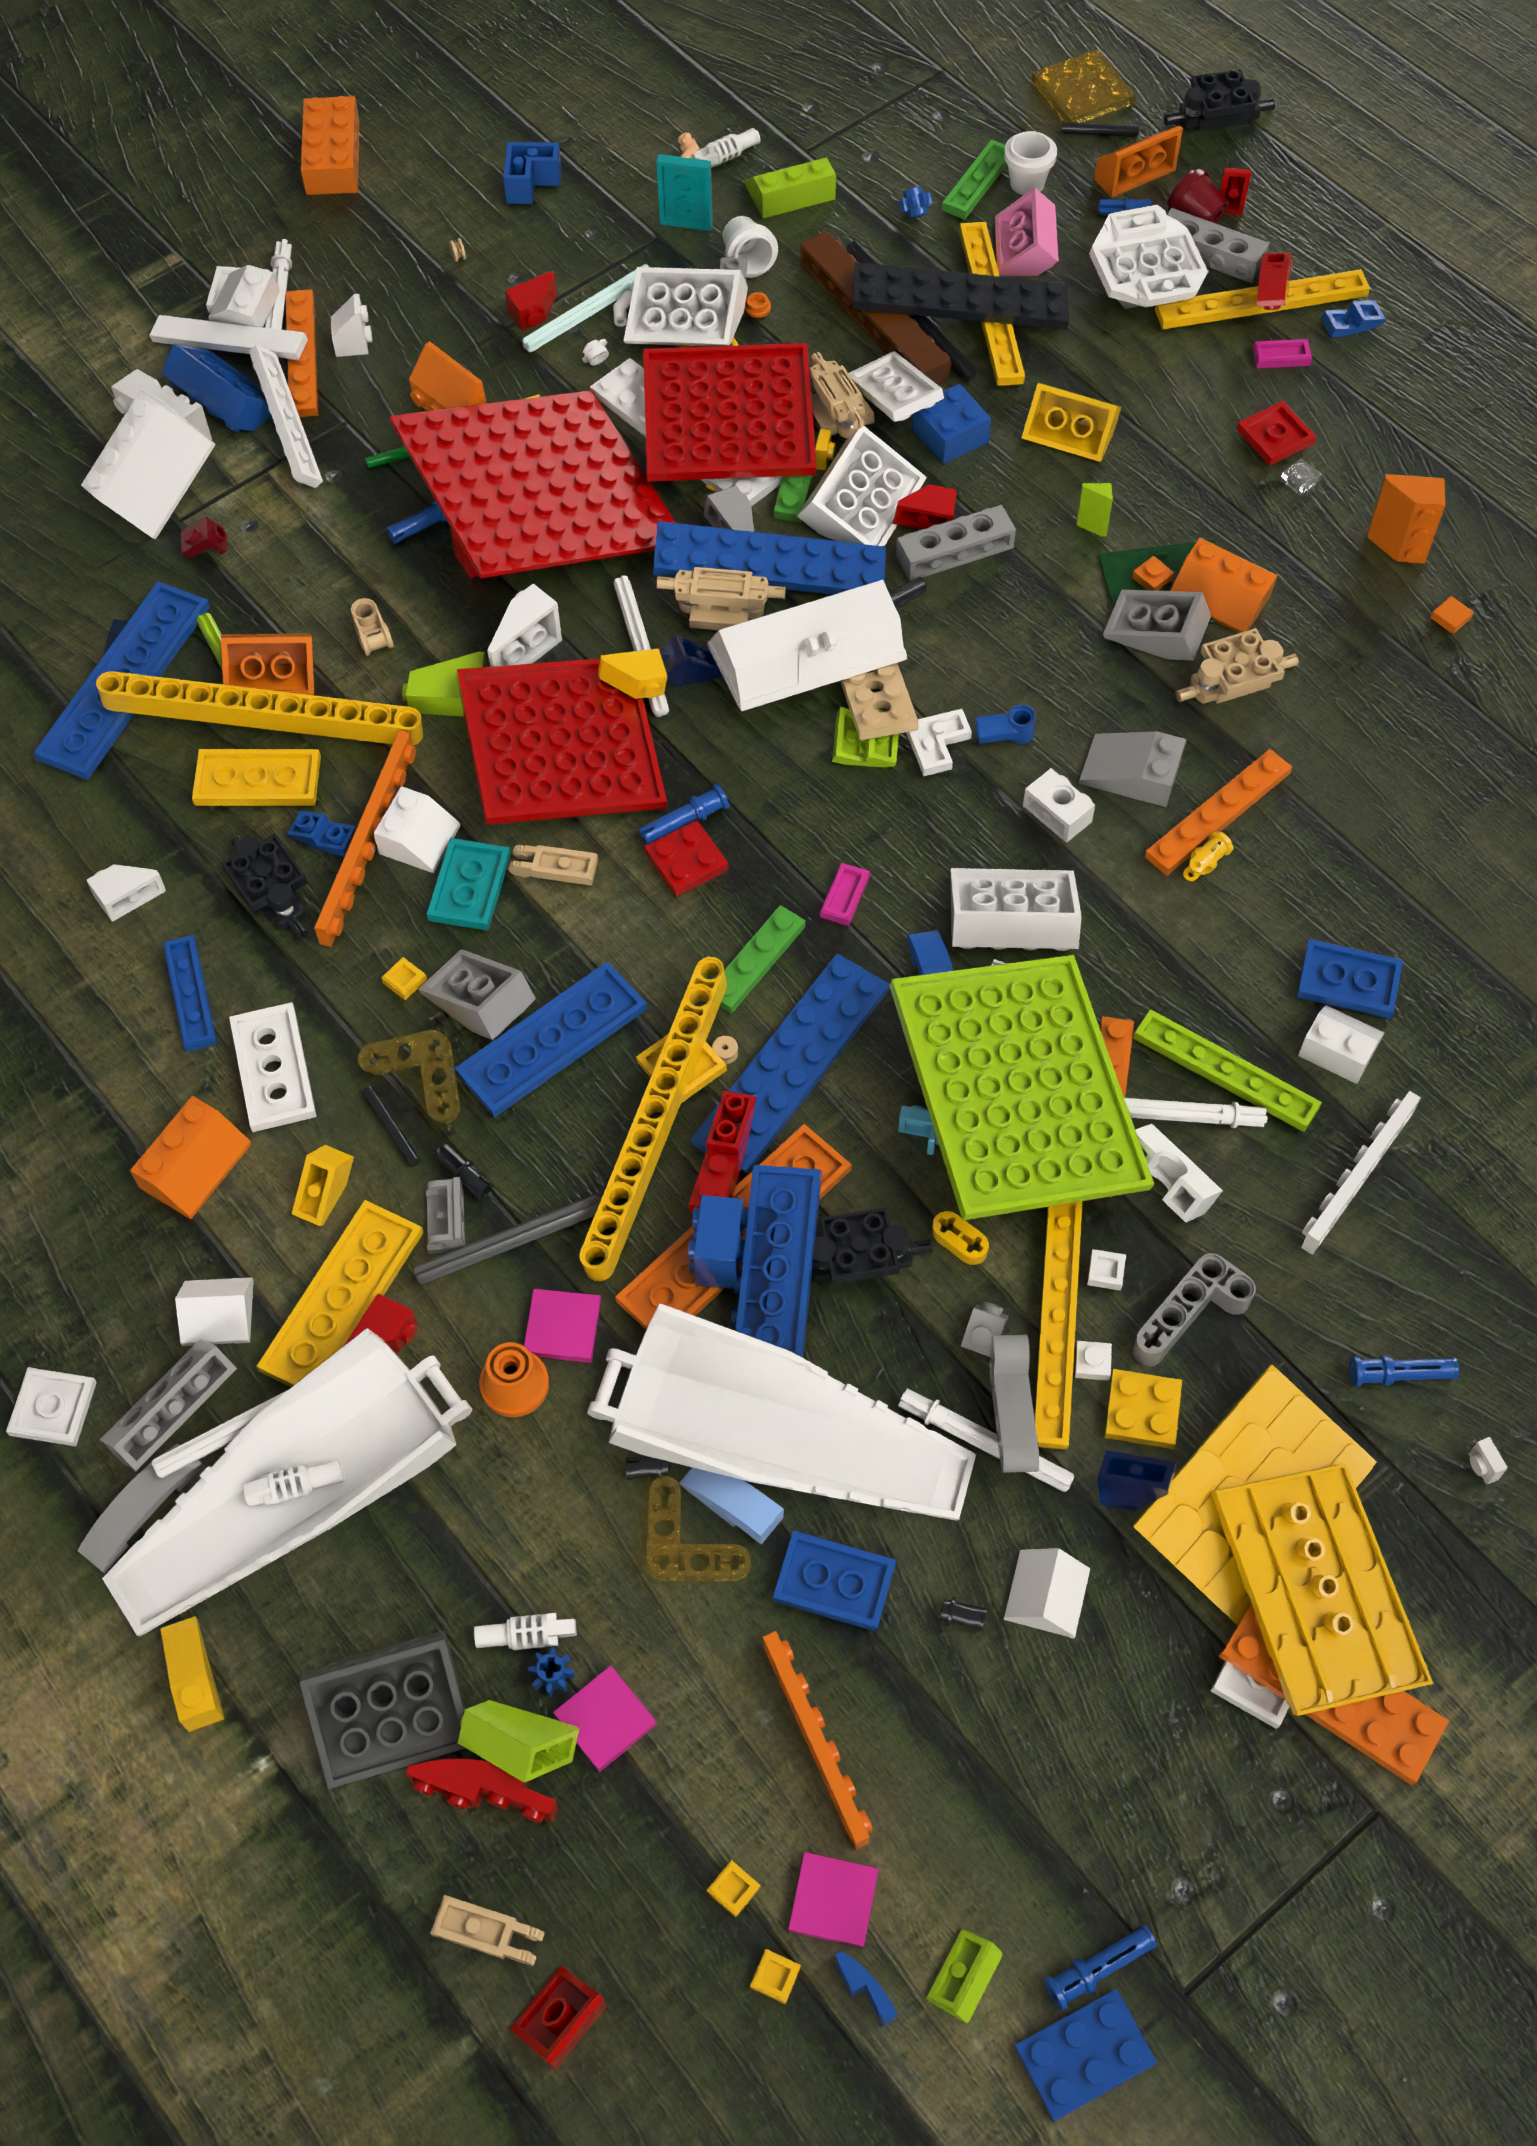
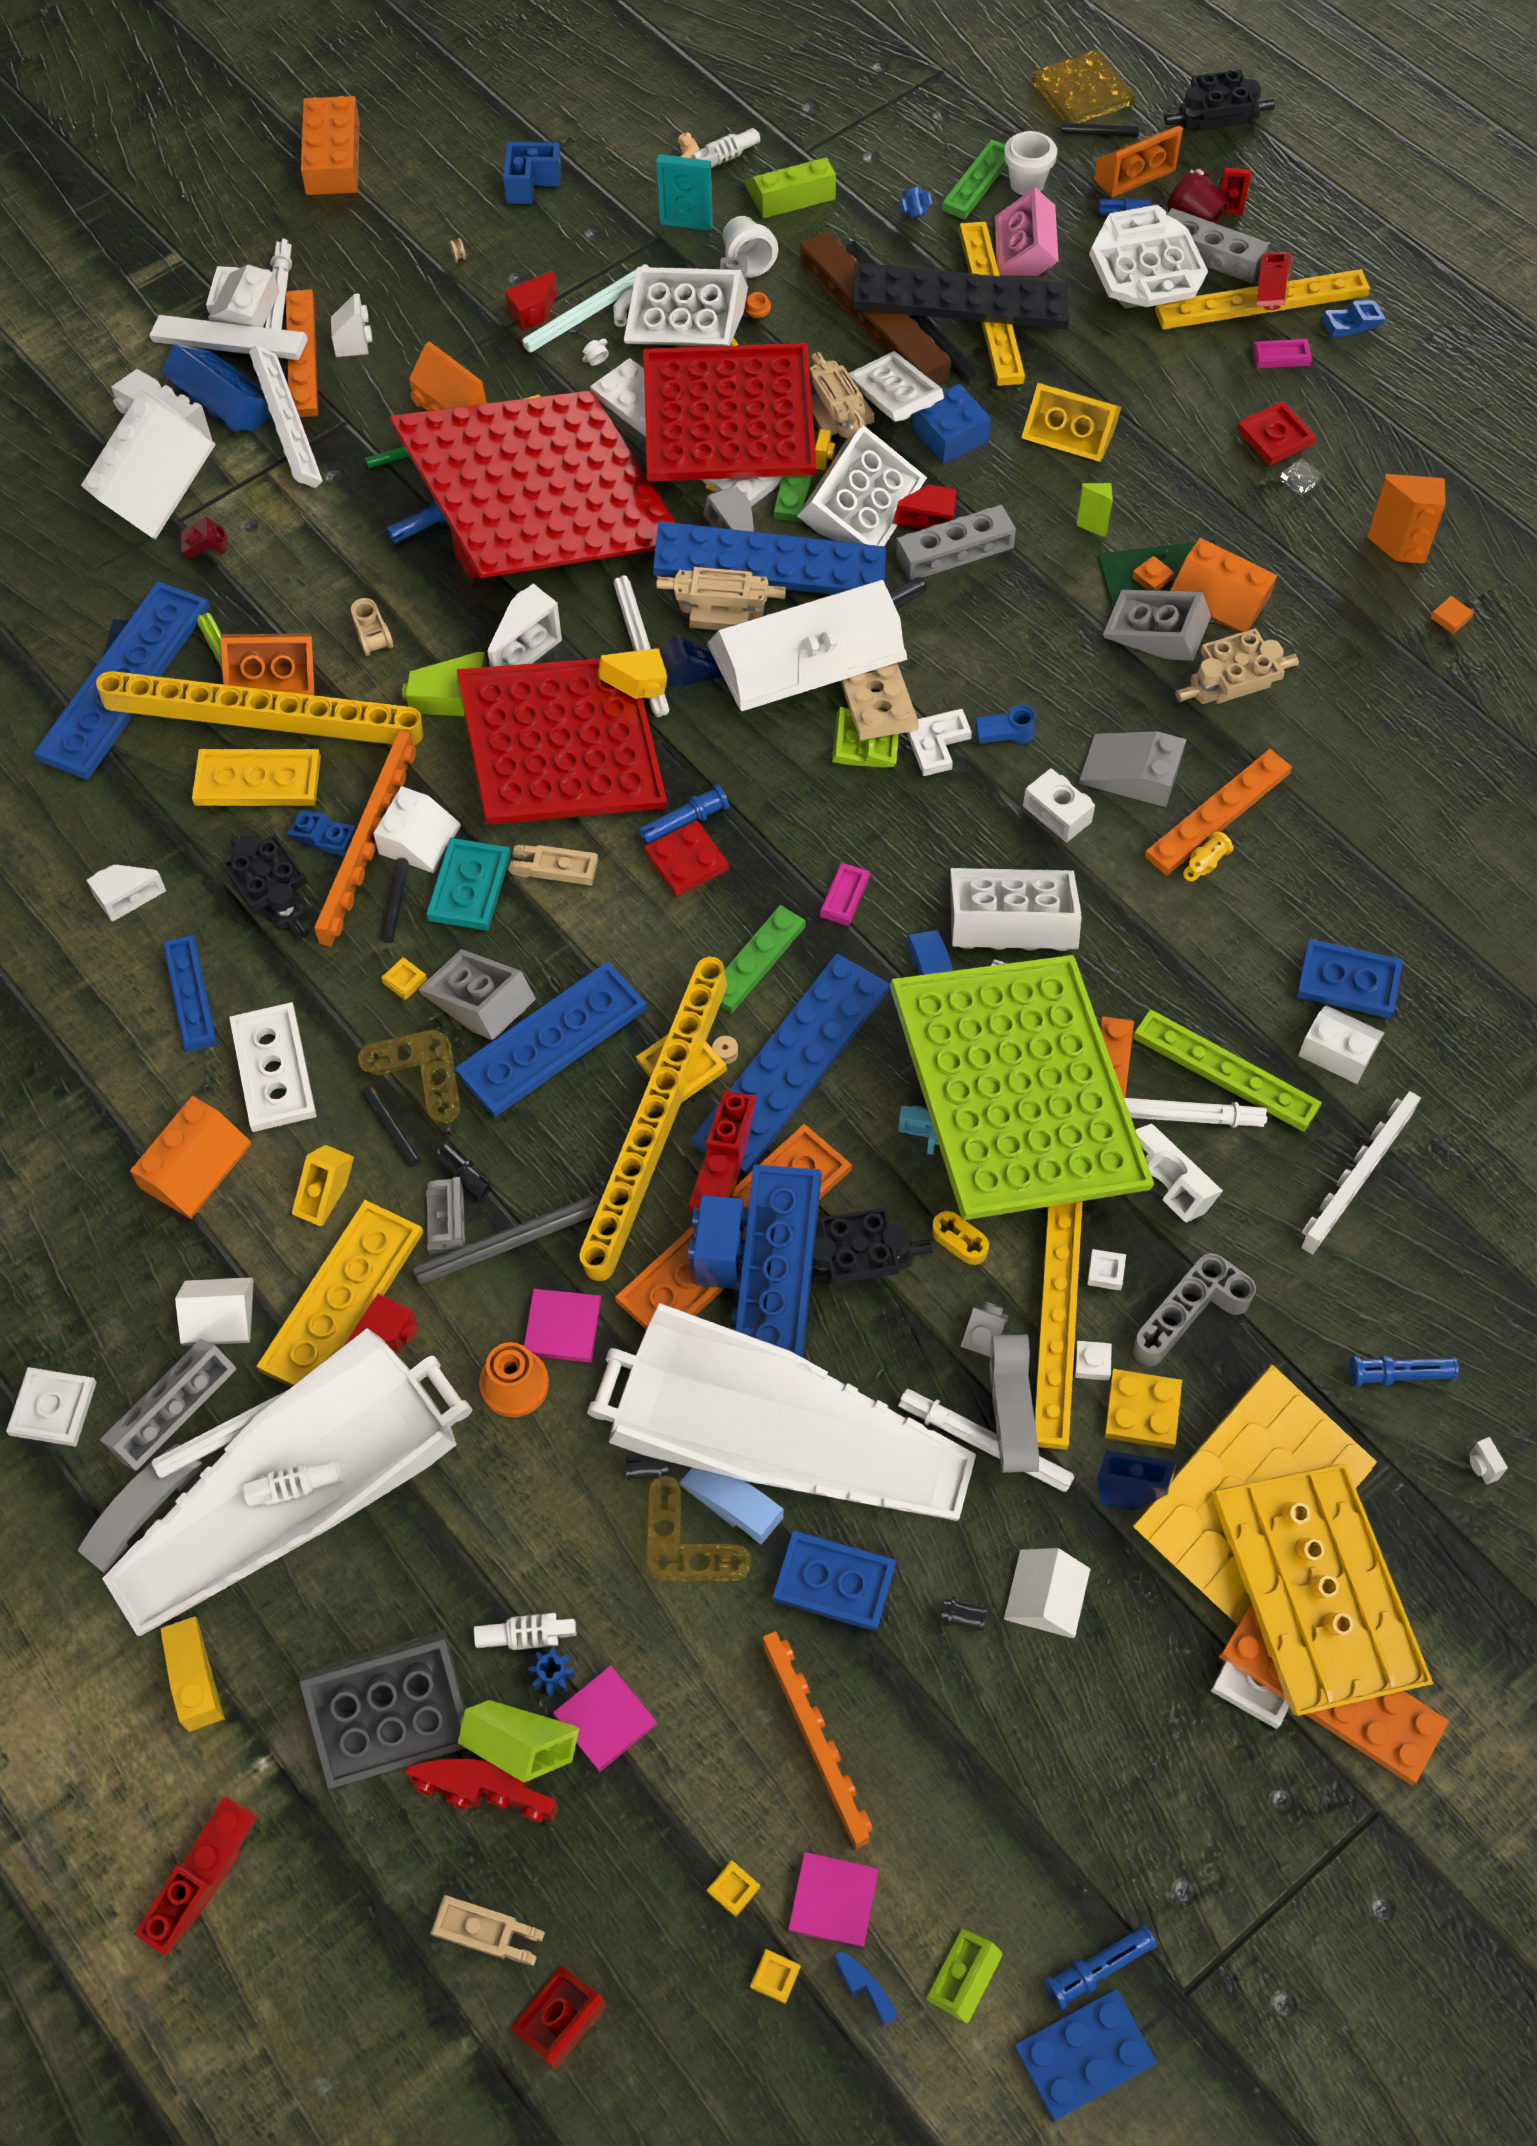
(198, 1877): none -> red slope
(395, 900): none -> black bar

